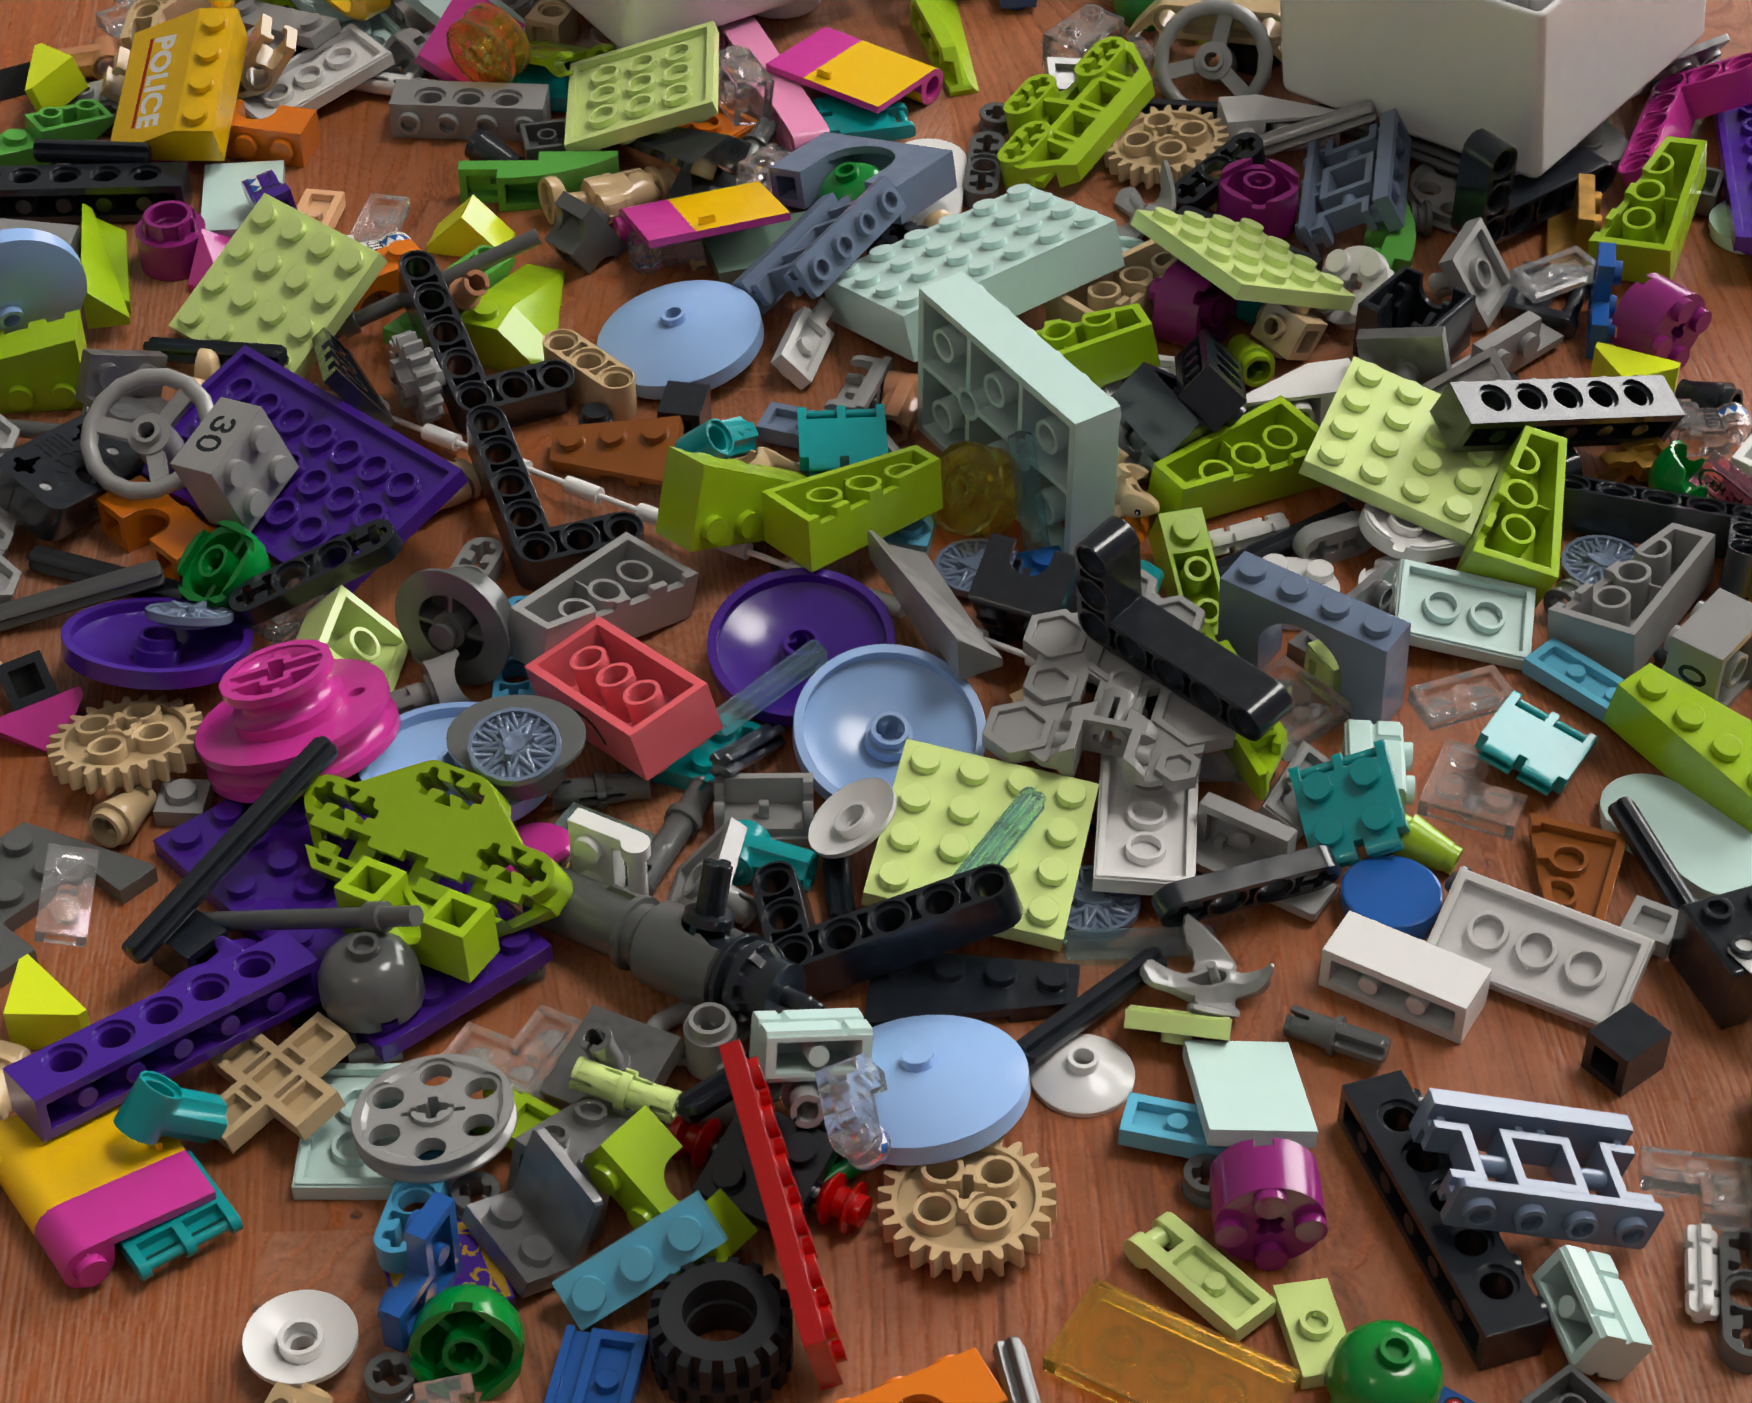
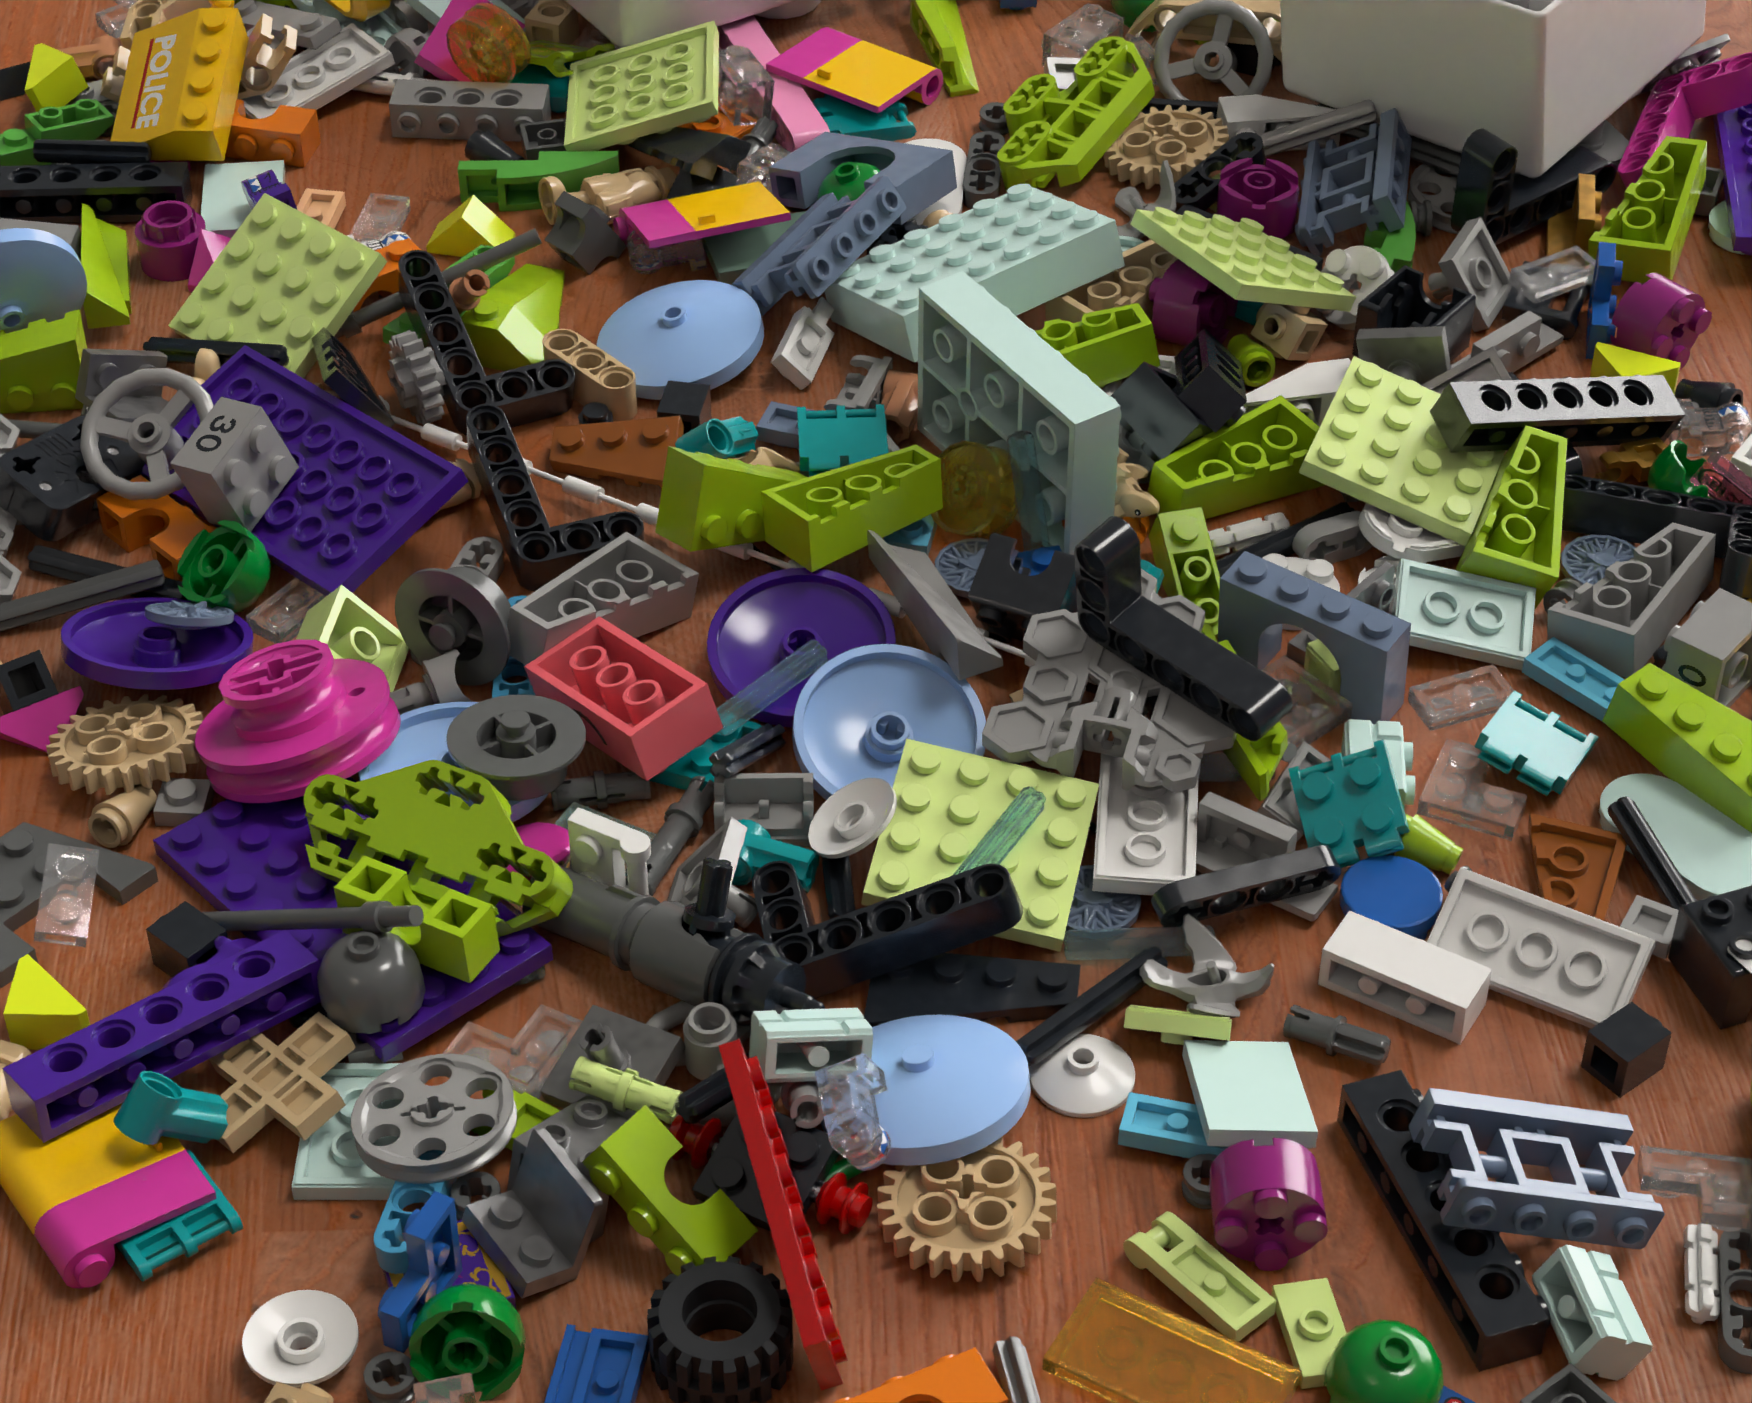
(229, 850): black axle -> none
(313, 567): black beam -> none
(514, 746): sand blue wheel -> none
(639, 1260): medium azure plate -> none

